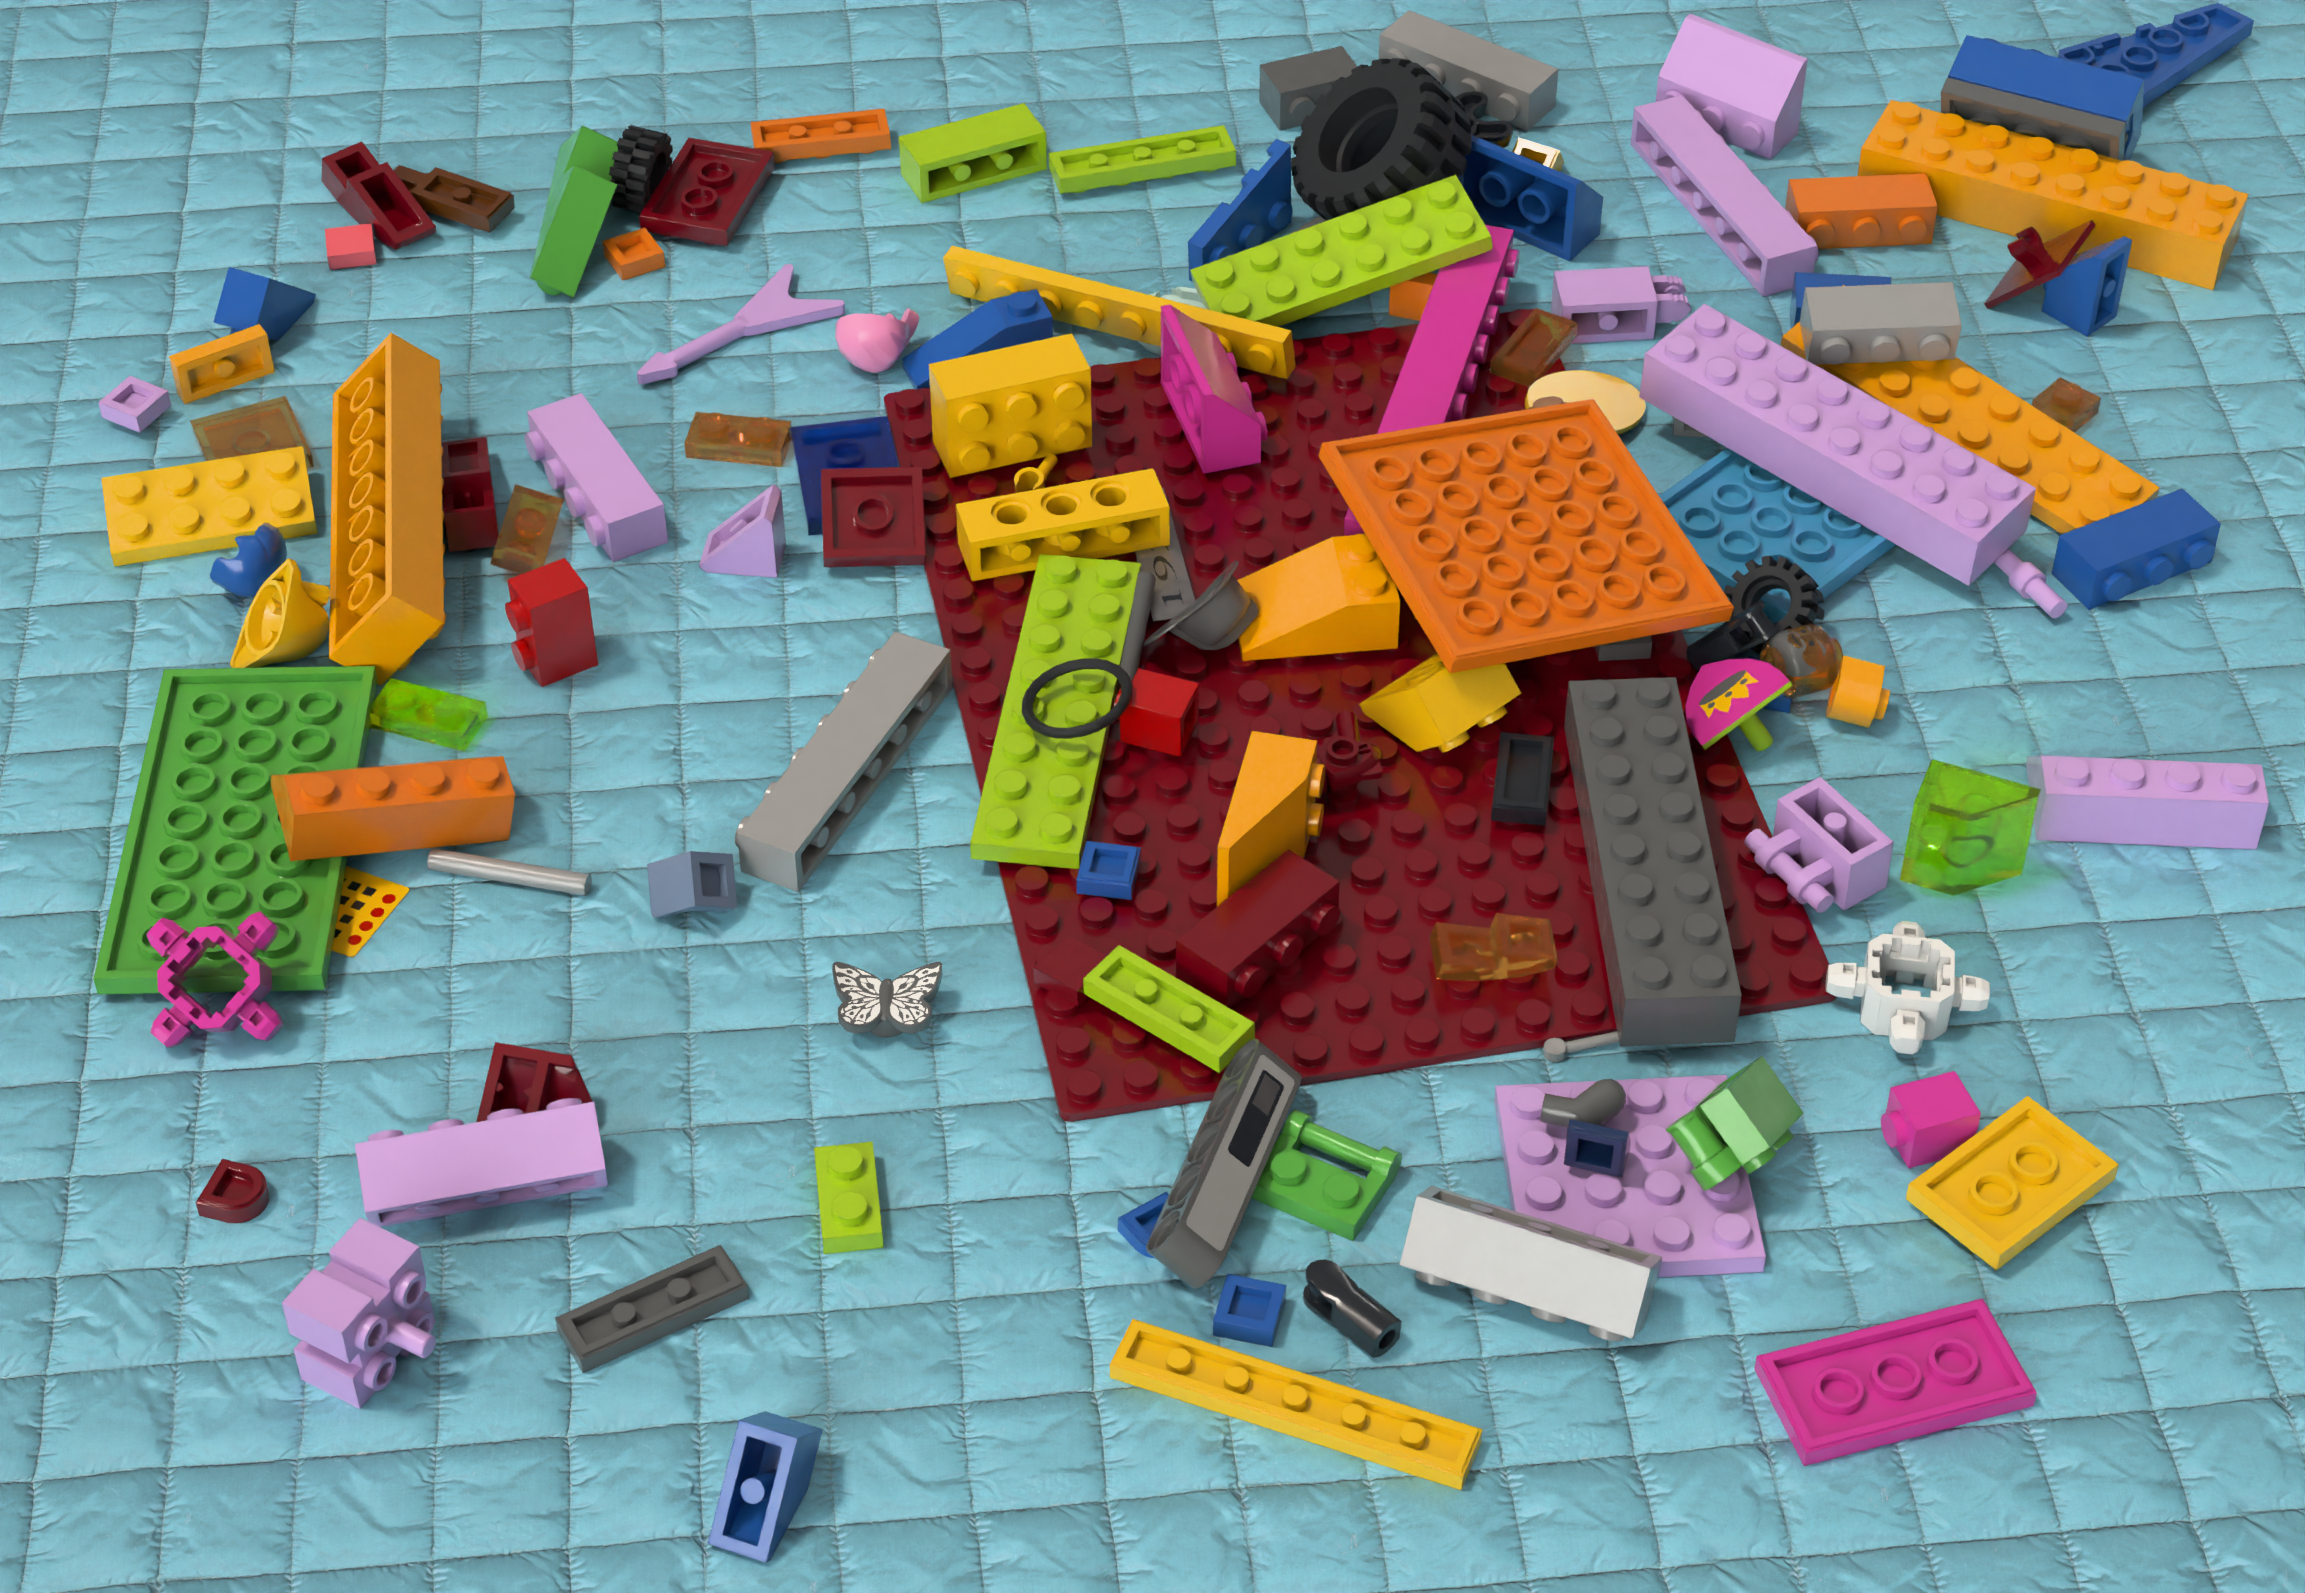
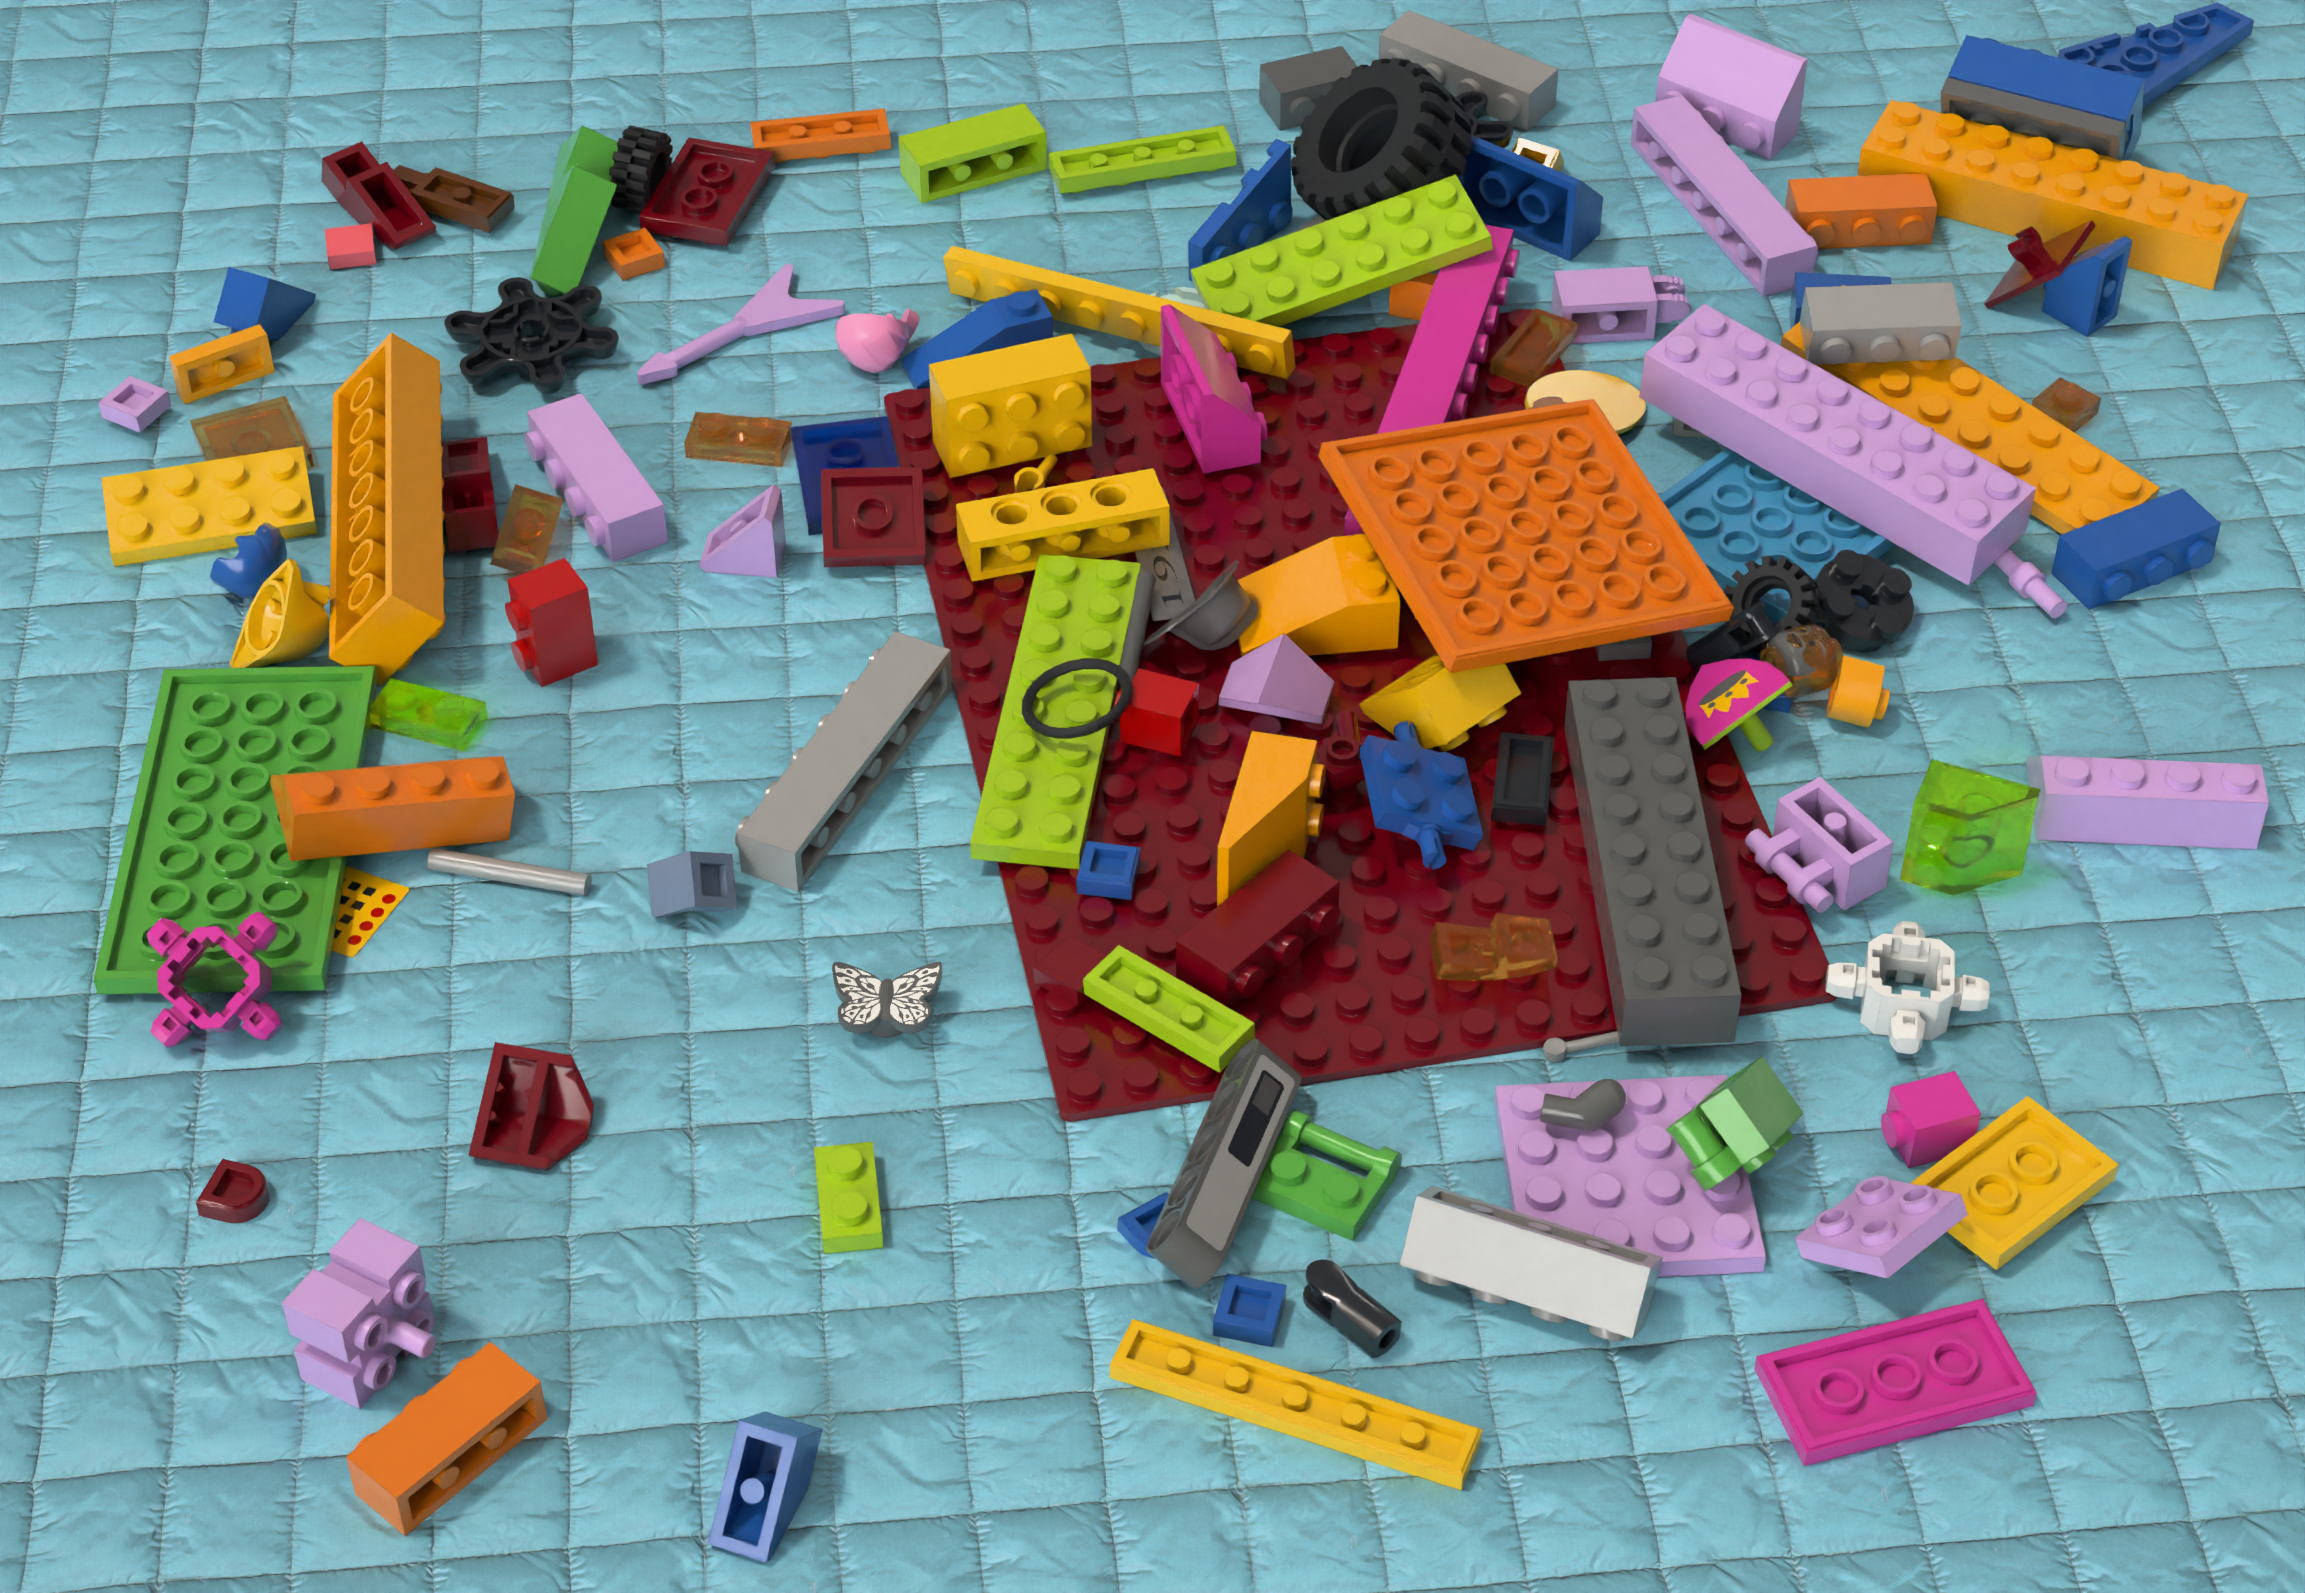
(446, 1438): none -> orange brick
(481, 1162): lavender brick -> none
(513, 333): none -> black plate
(651, 1308): dark grey tile -> none
(1278, 682): none -> lavender slope
(1420, 793): none -> blue plate
(1596, 1148): dark blue slope -> none
(1879, 584): none -> black plate
(1880, 1226): none -> lavender plate

